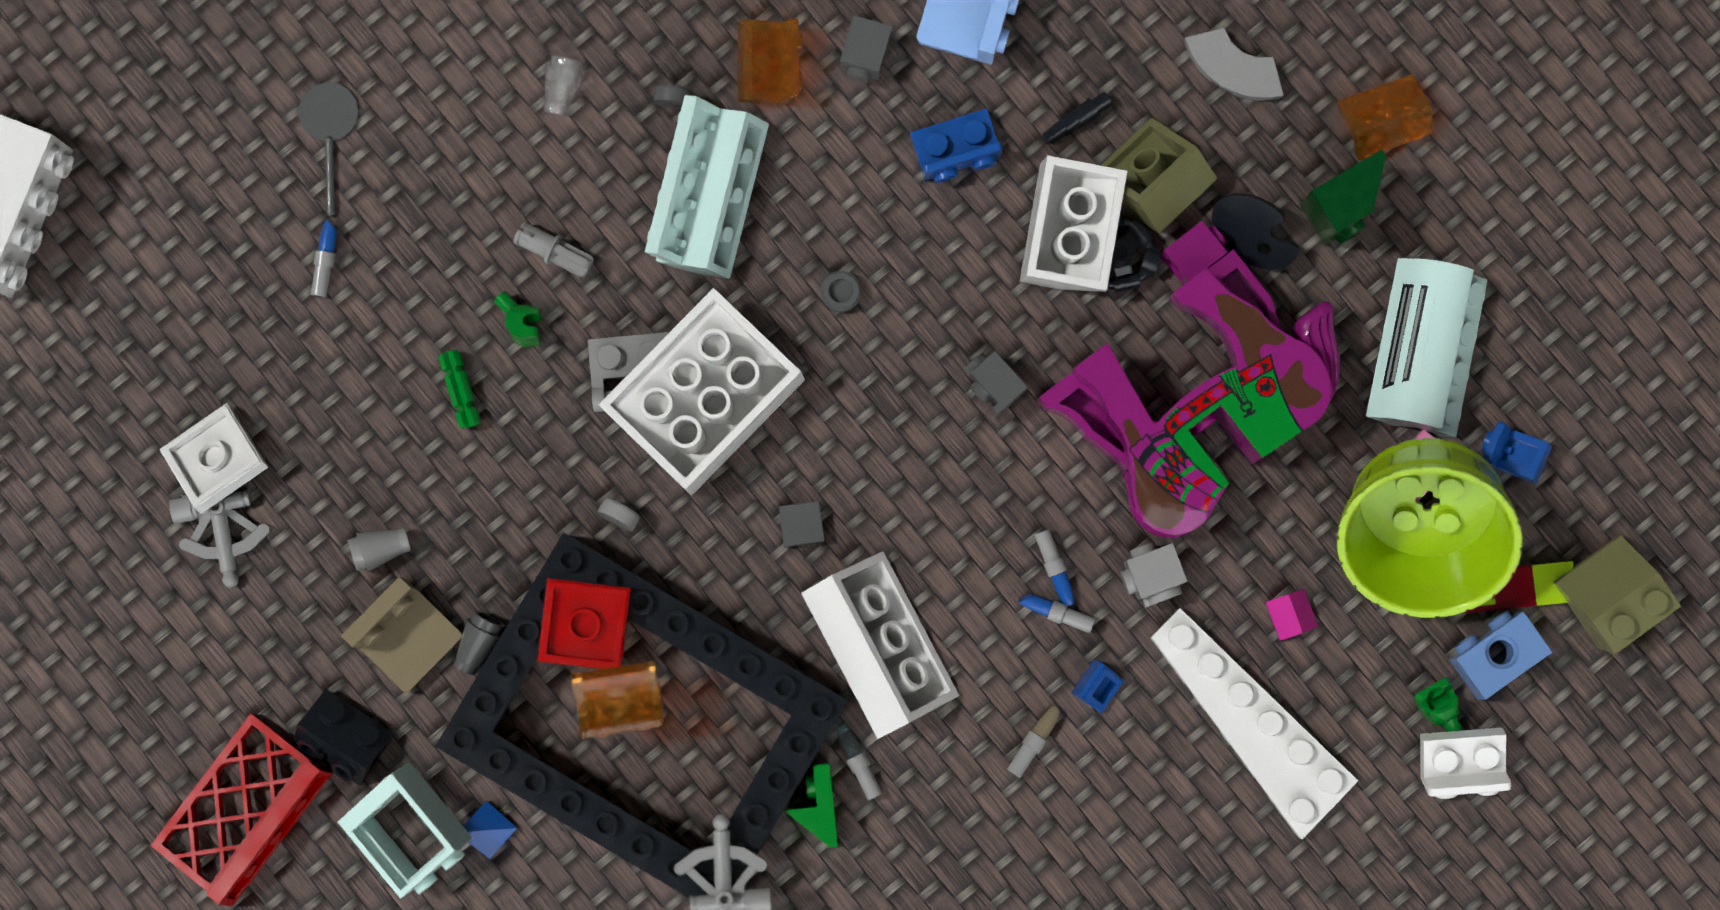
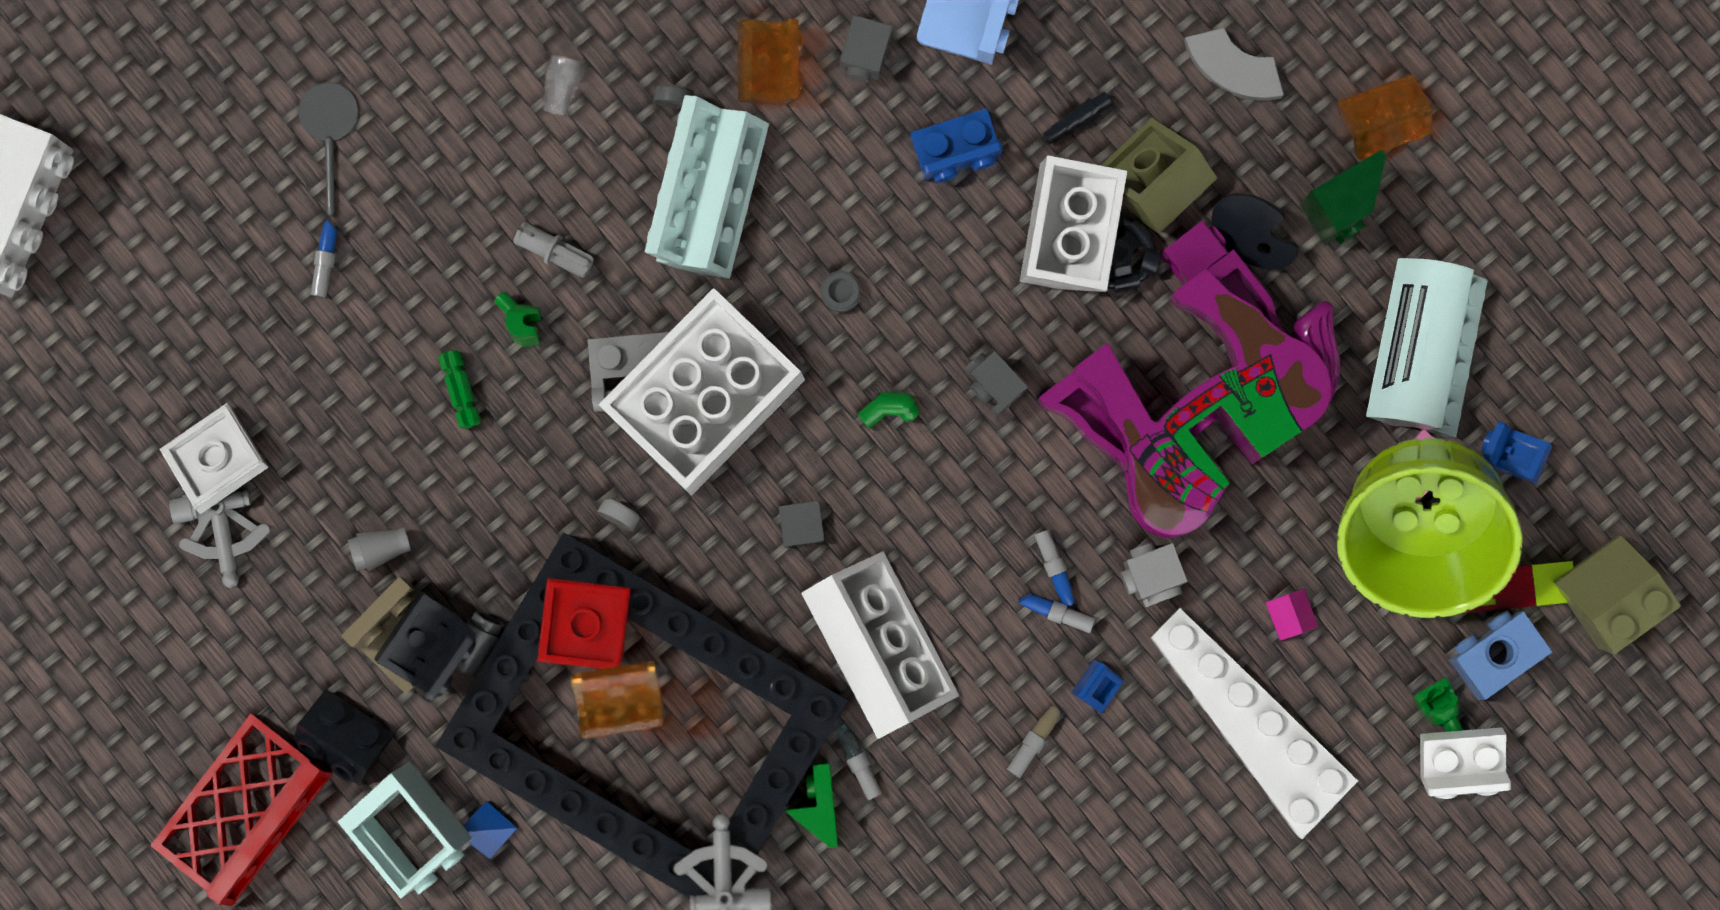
(427, 646): none -> black bracket
(889, 403): none -> green arm

